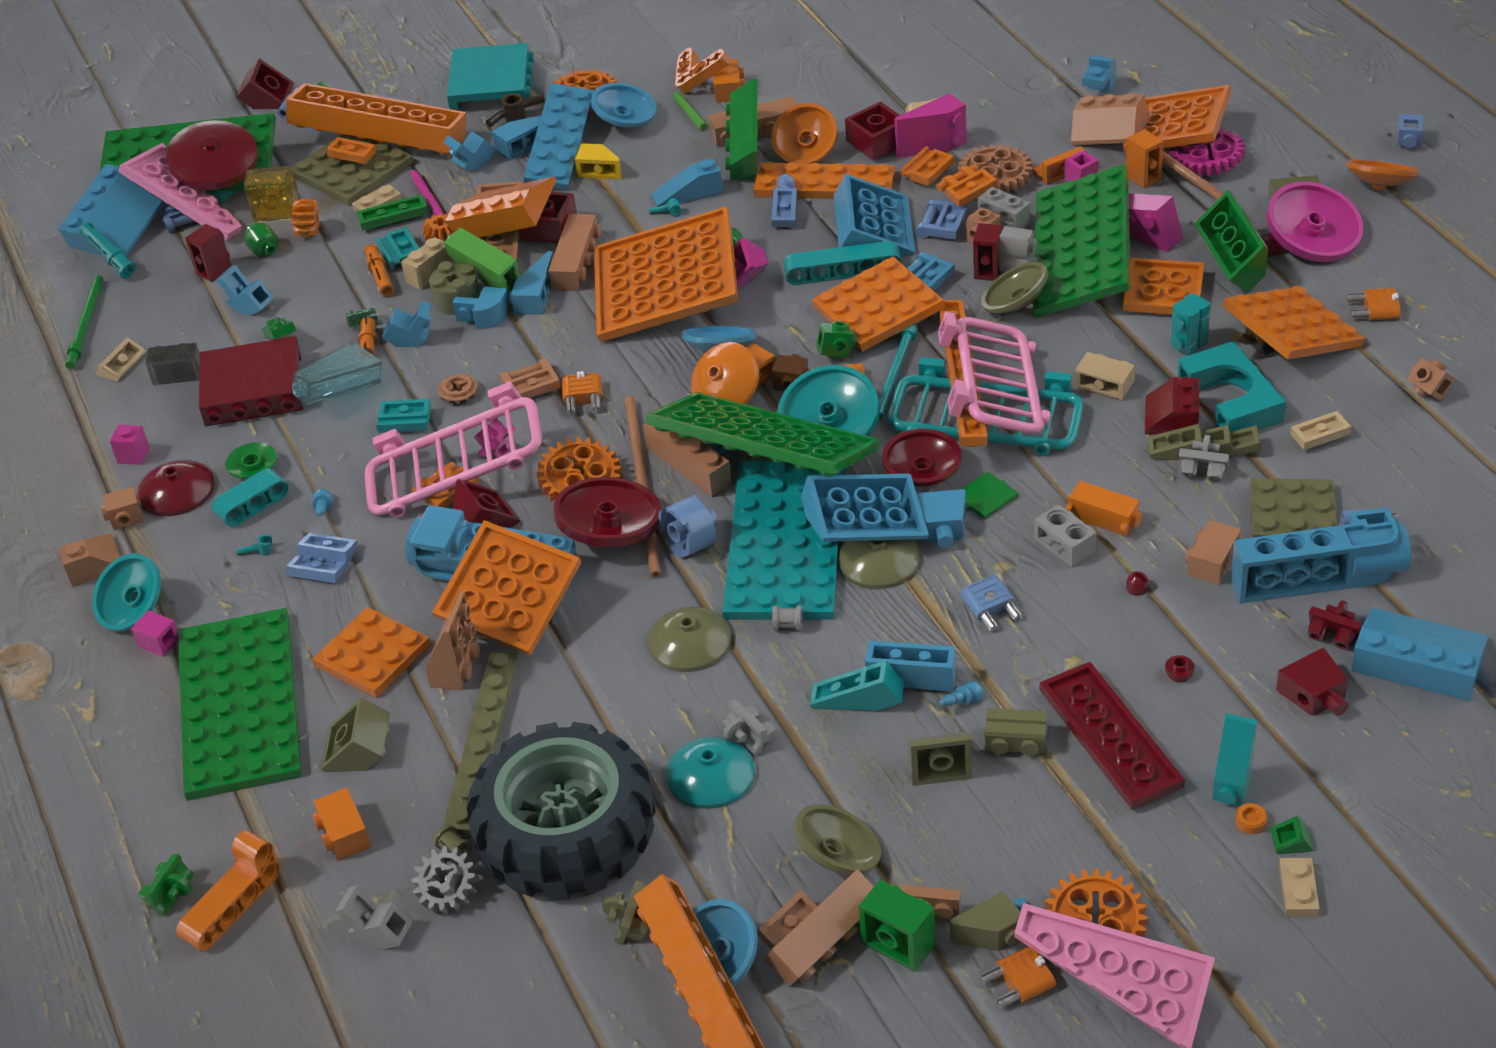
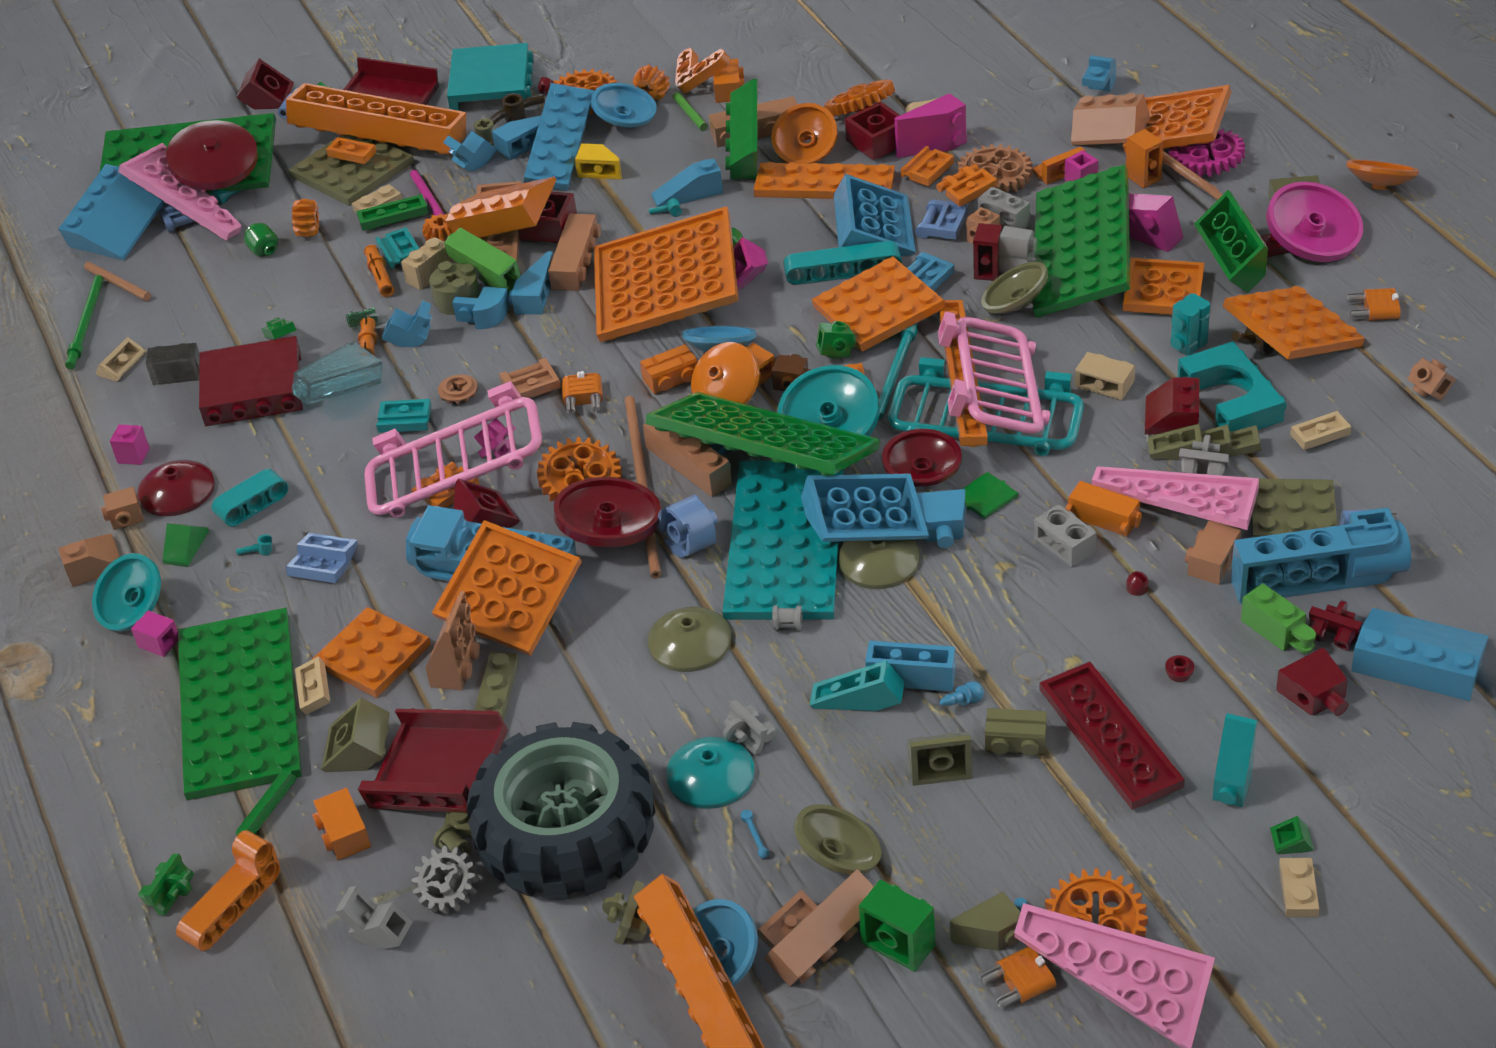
(112, 278): none -> nougat bar
(113, 256): teal pin -> none
(182, 543): none -> green slope
(208, 252): dark red brick -> none
(244, 296): dark azure brick -> none
(250, 460): green dish -> none
(268, 802): none -> green axle
(271, 193): clear yellow brick -> none
(312, 685): none -> tan plate
(322, 501): dark azure bar -> none
(394, 80): none -> dark red panel
(434, 759): none -> dark red panel
(484, 129): none -> olive bush
(544, 85): none -> dark red hinge
(652, 81): none -> orange gear
(668, 369): none -> orange brick
(747, 817): none -> dark azure hinge
(784, 202): medium blue plate -> none
(860, 97): none -> orange gear
(945, 901): nougat plate -> none
(988, 599): medium blue piece -> none
(1206, 496): none -> bright pink wing
(1251, 818): orange tile -> none
(1277, 620): none -> bright green brick
(1409, 136): medium blue brick -> none

